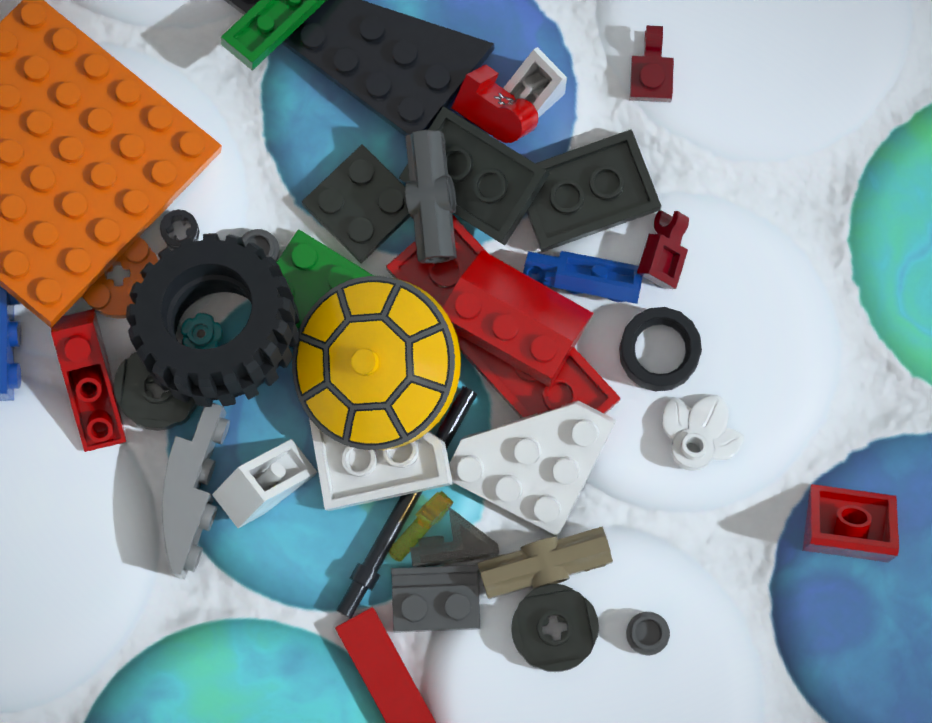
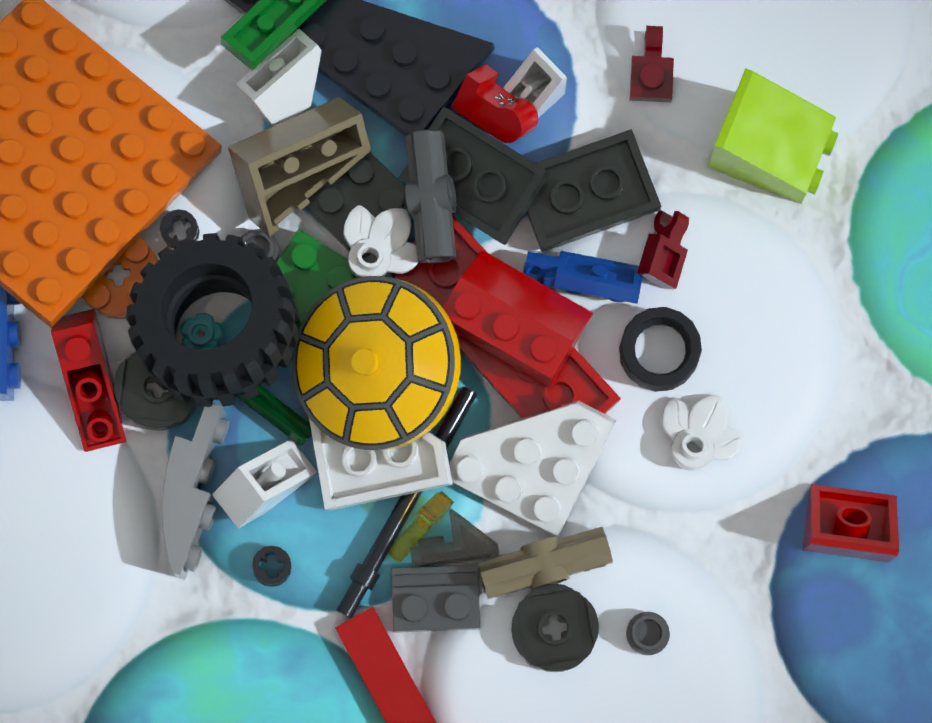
(261, 574): none -> black bush
(279, 415): none -> dark green axle
(284, 80): none -> white slope
(295, 159): none -> dark tan wedge
(382, 236): none -> white plate
(773, 139): none -> lime slope

